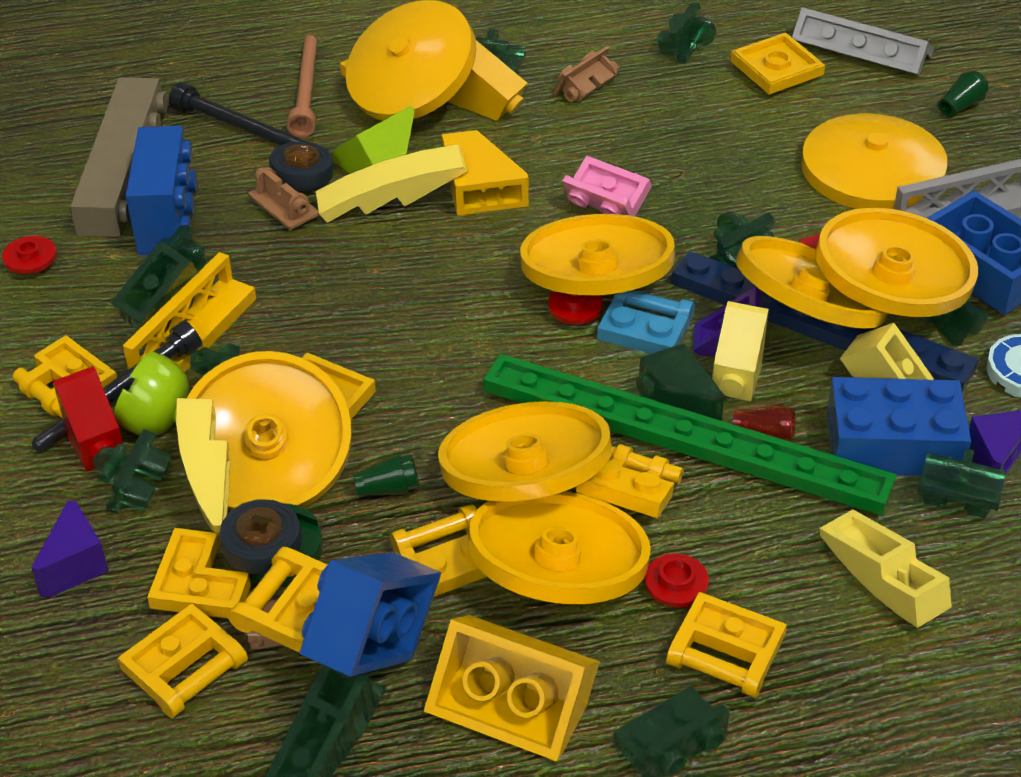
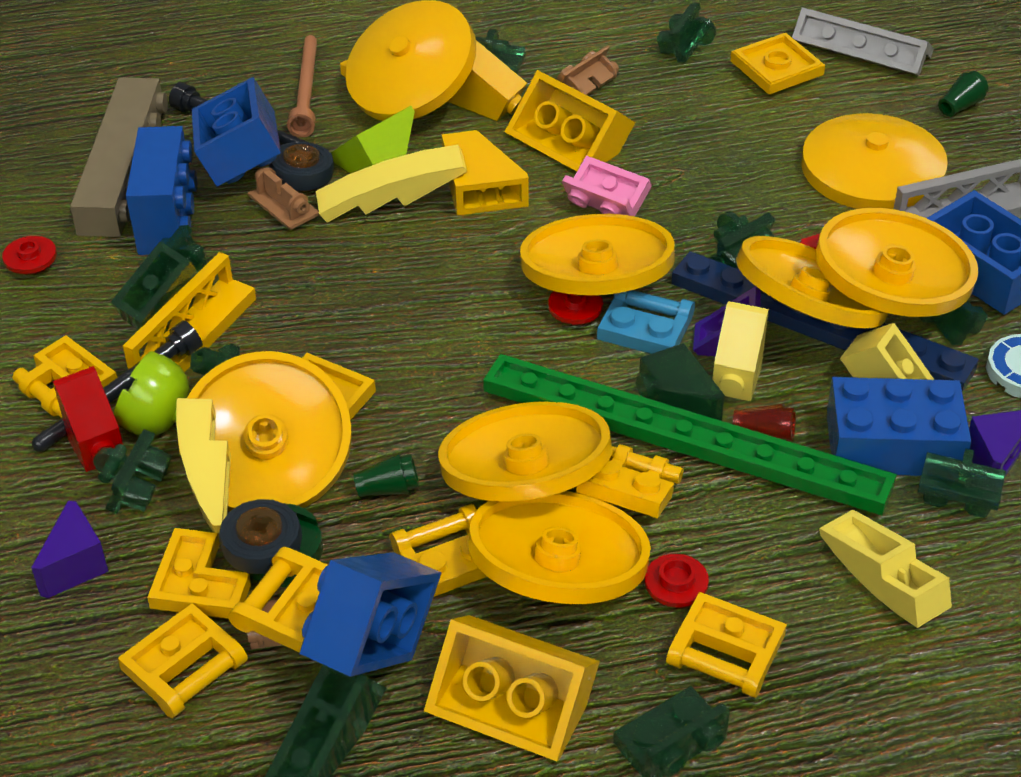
(235, 132): none -> blue brick
(567, 123): none -> yellow slope

